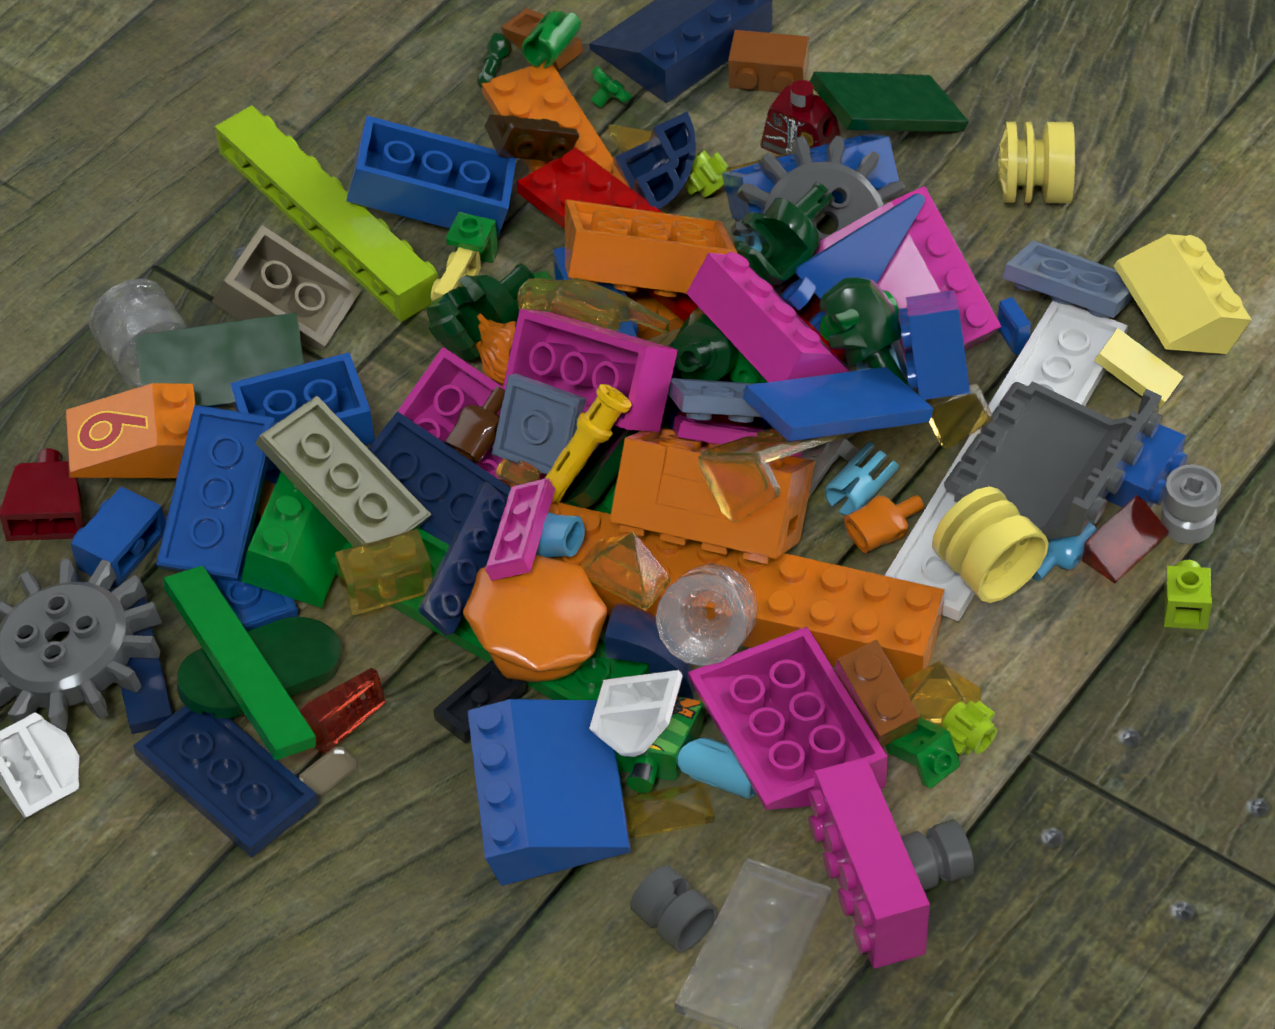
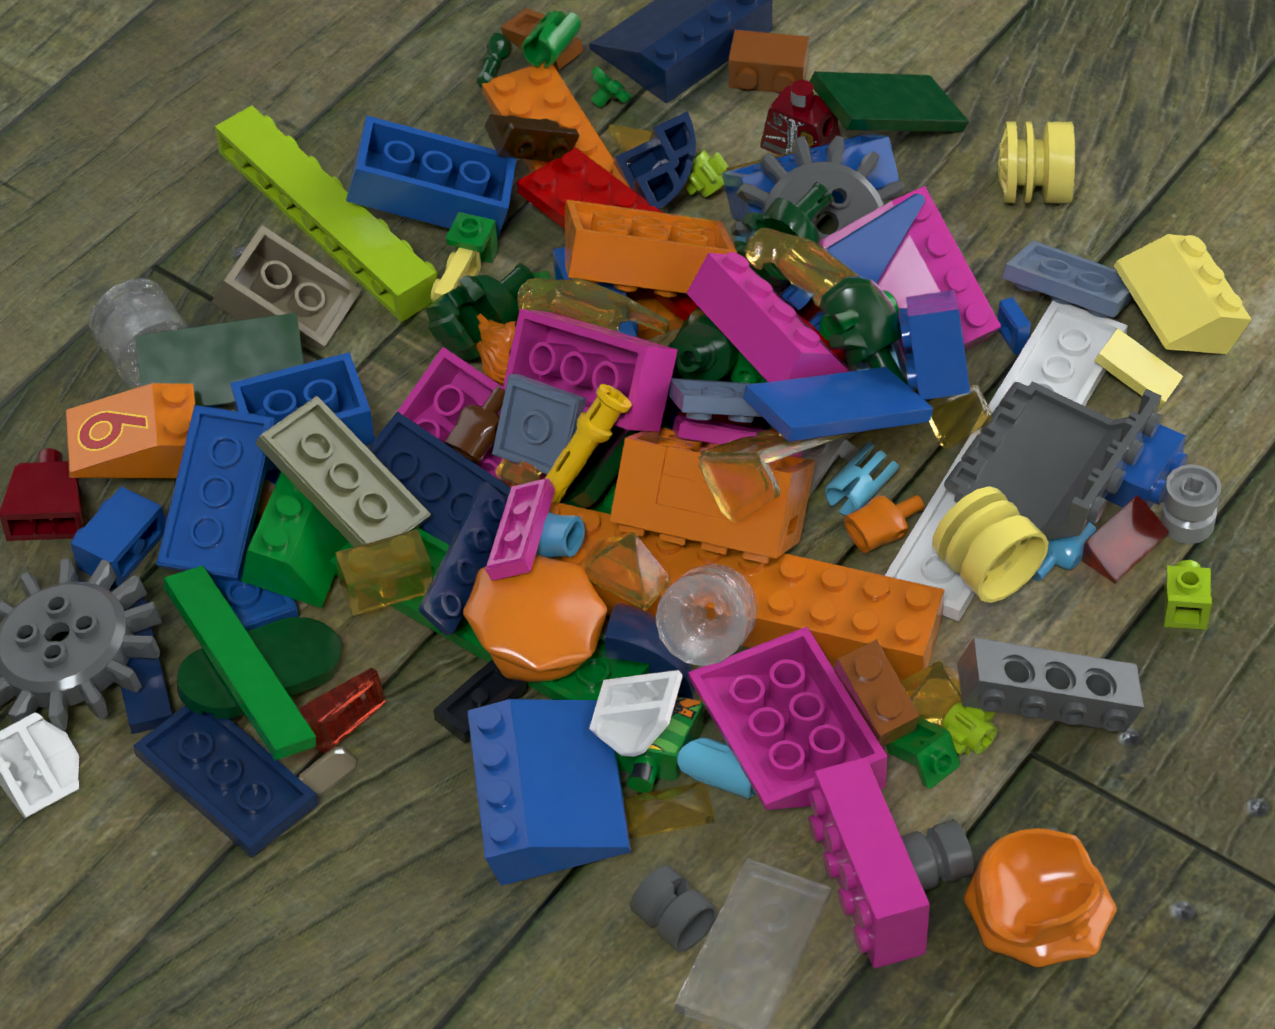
(799, 260): none -> clear yellow animal
(1039, 898): none -> orange piece
(1049, 685): none -> dark grey brick

